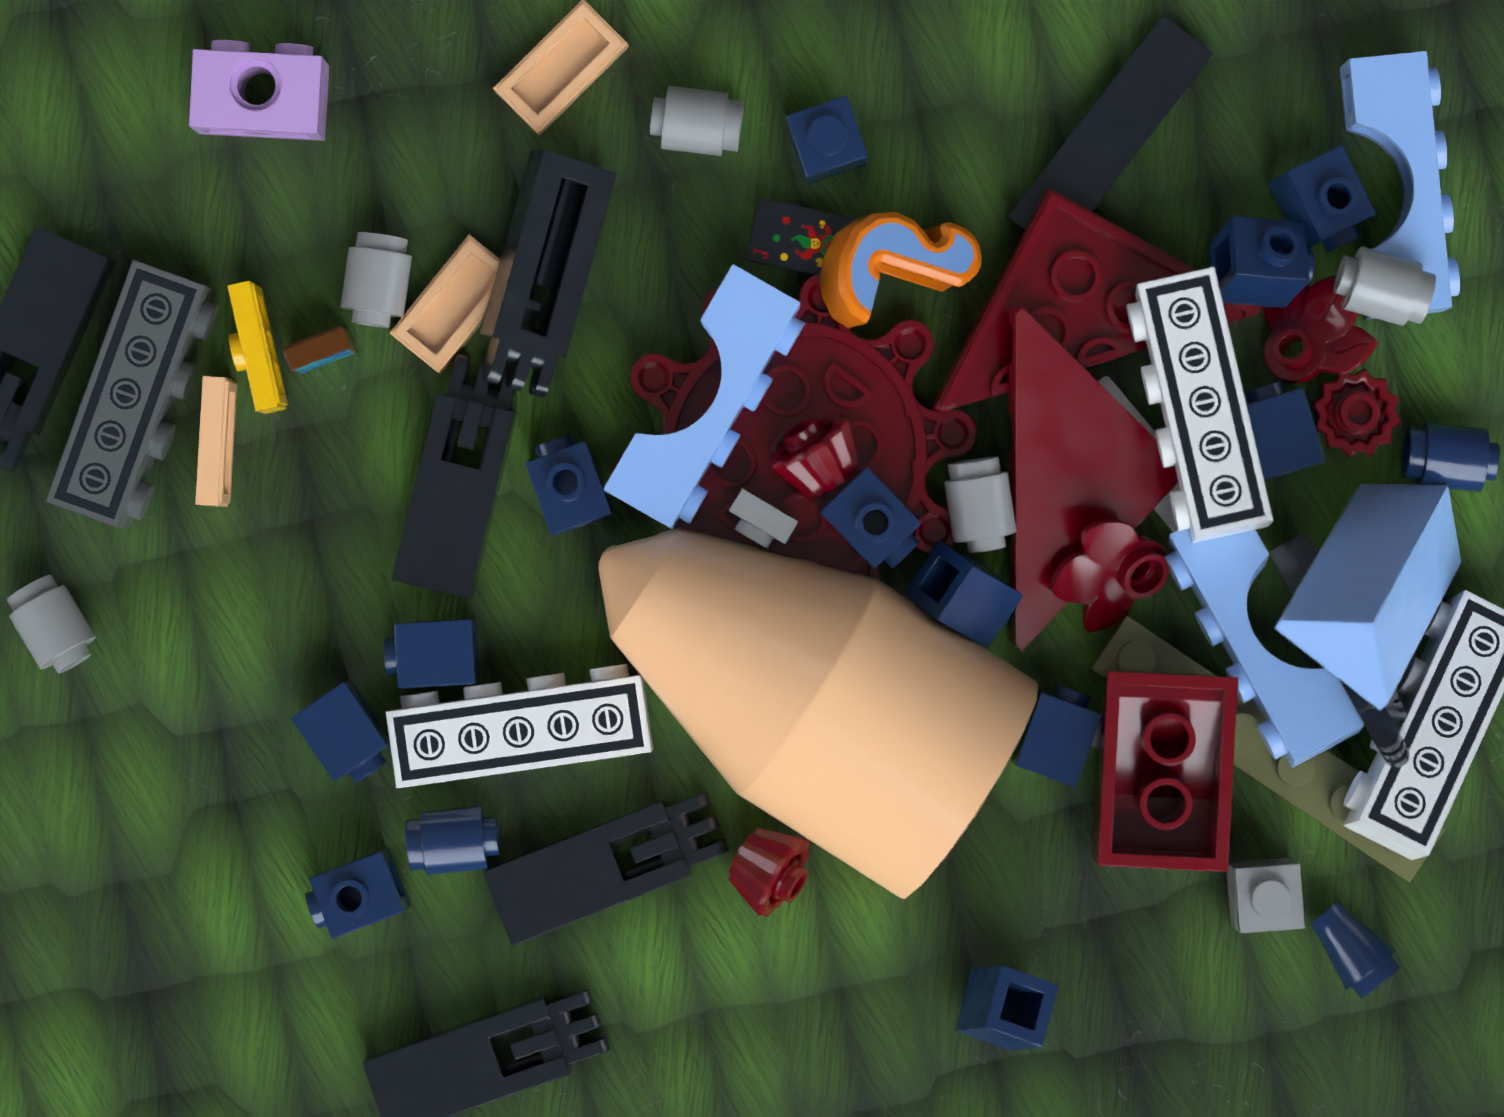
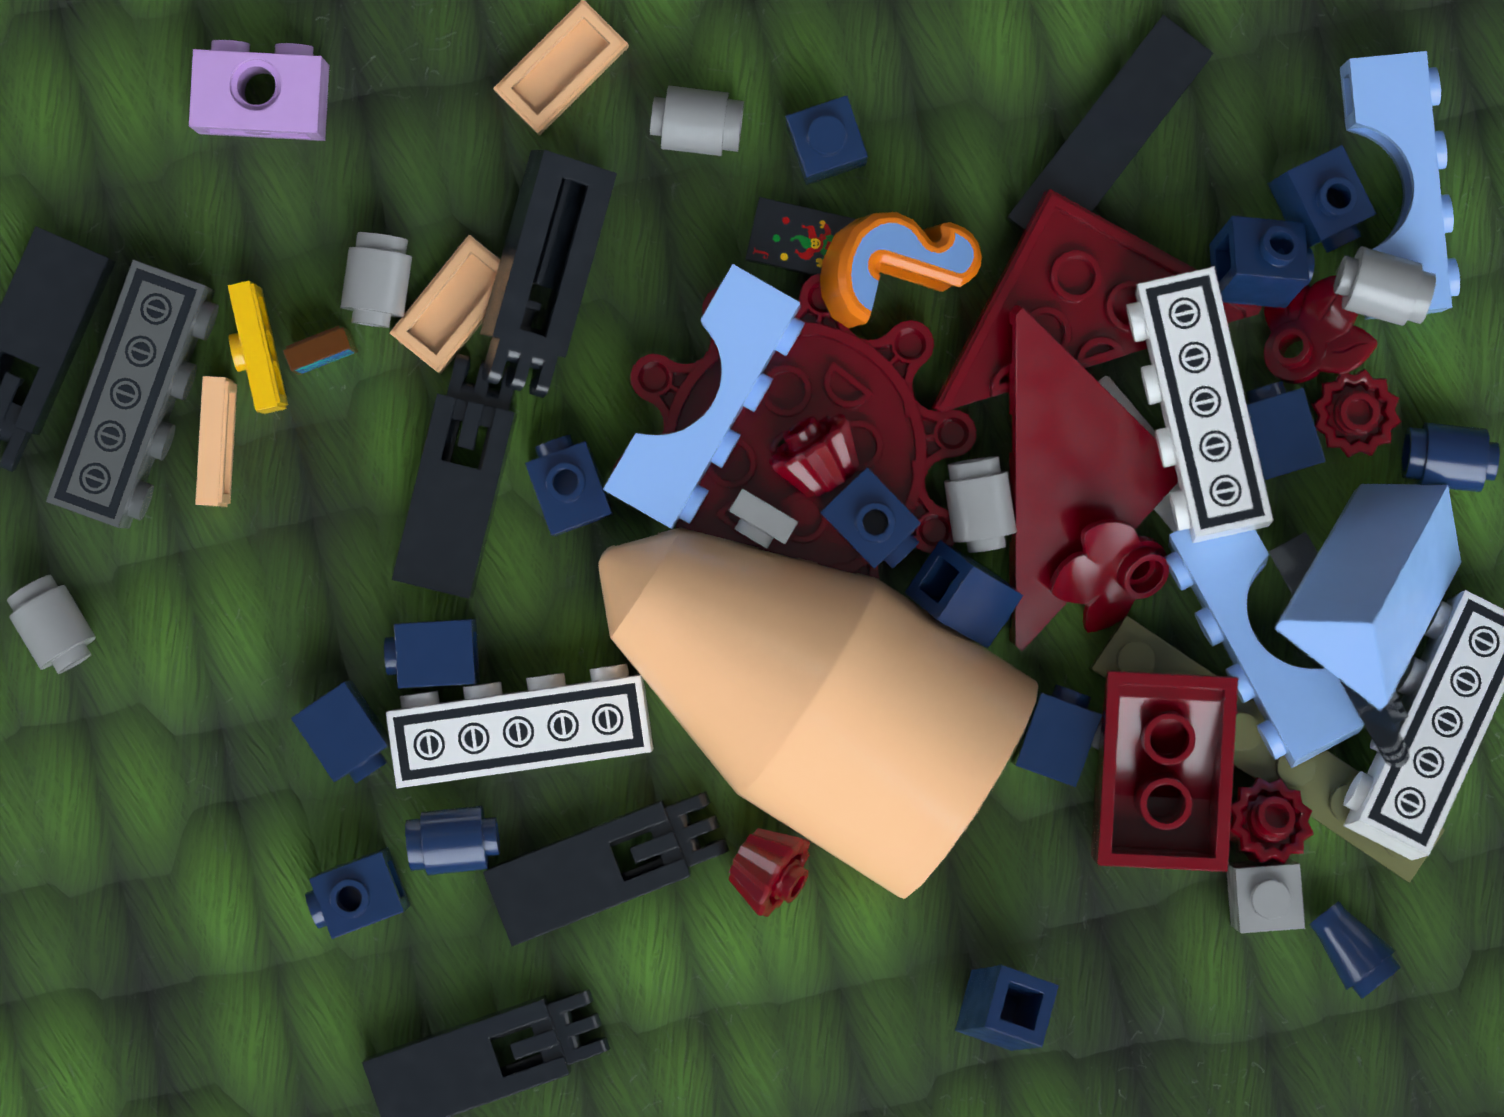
(1269, 822): none -> dark red piece

